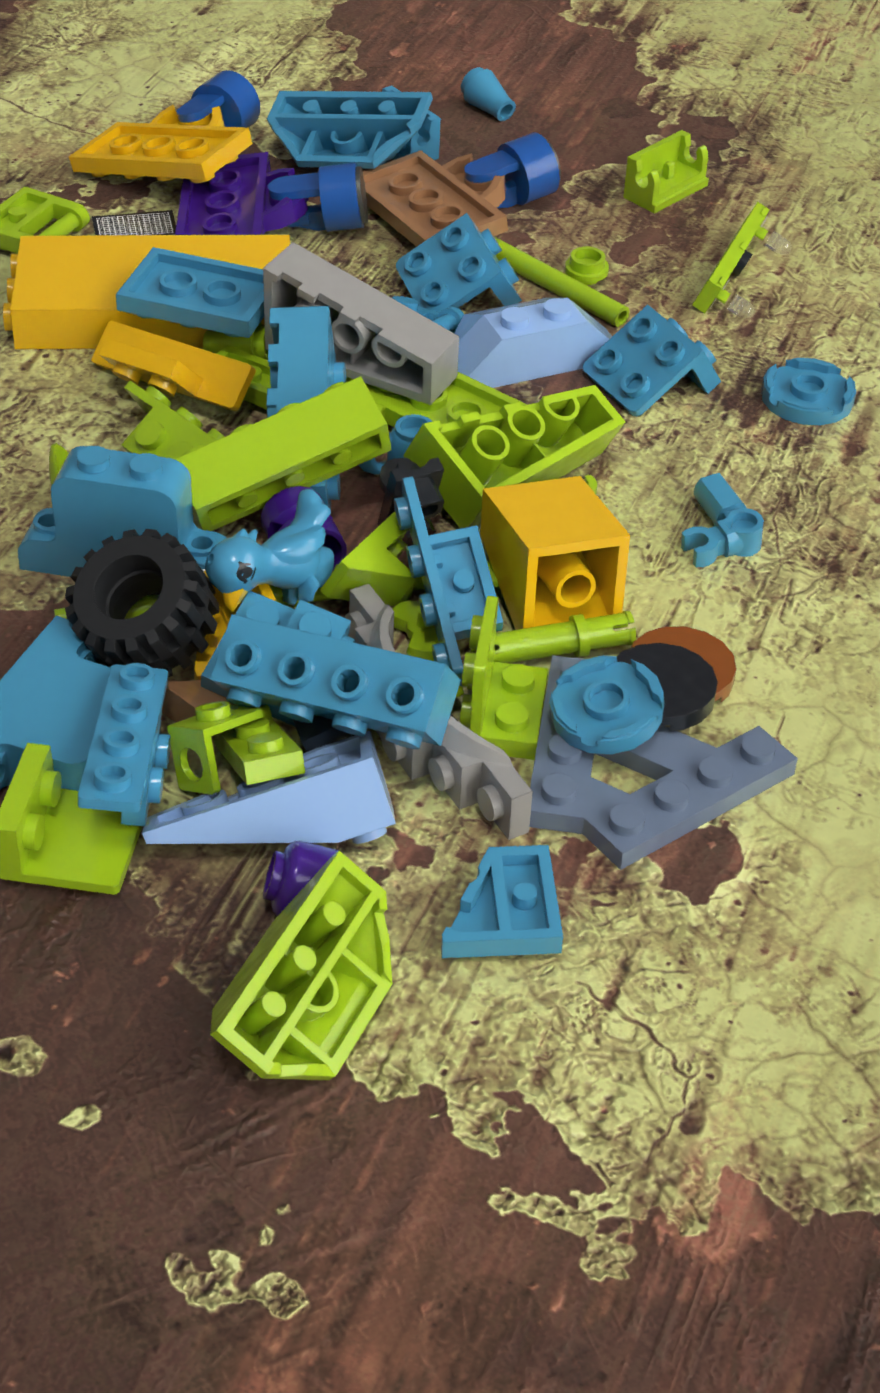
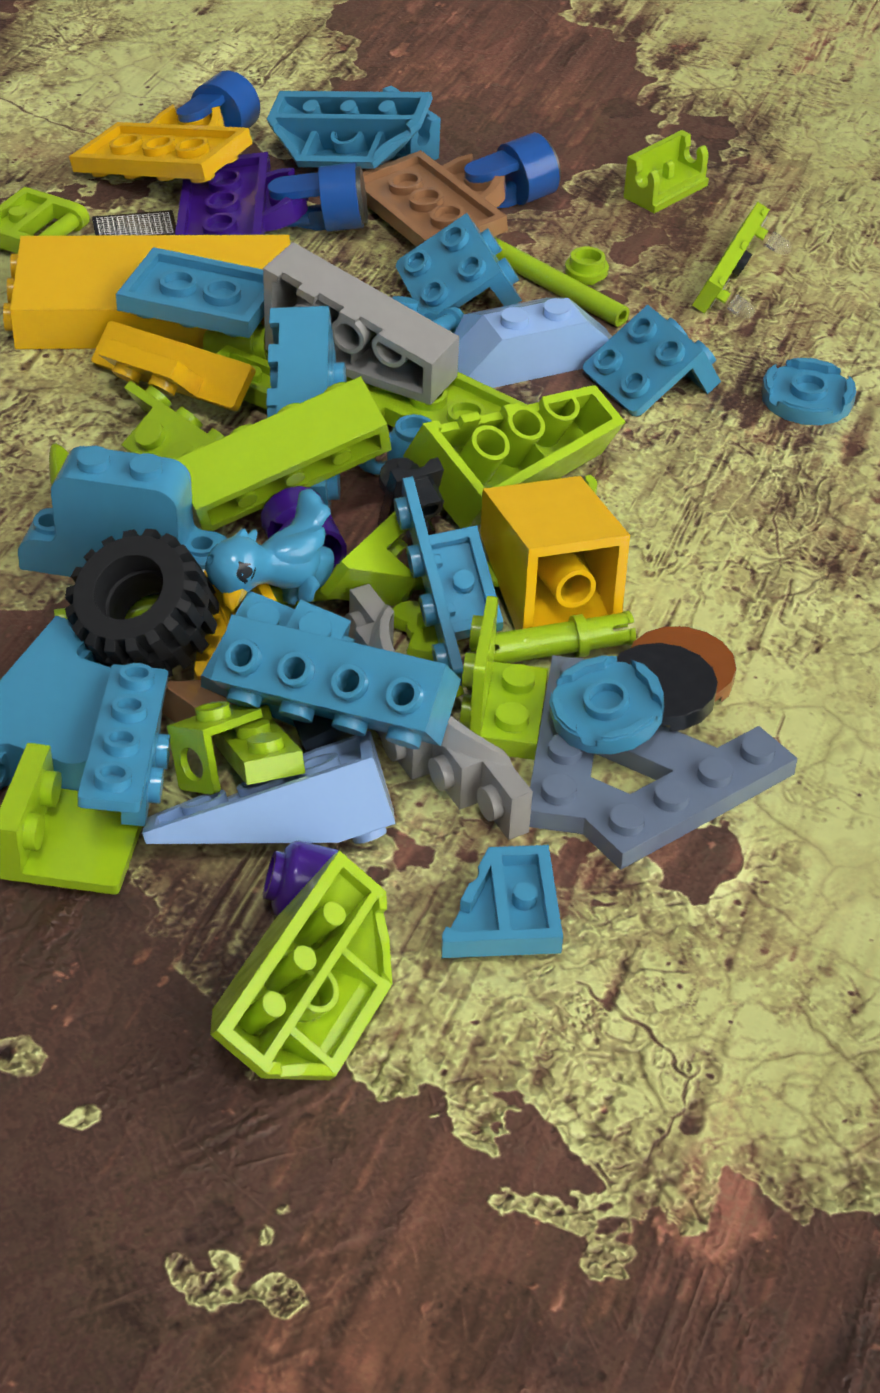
(485, 92): dark azure cone -> none
(735, 527): dark azure bar -> none

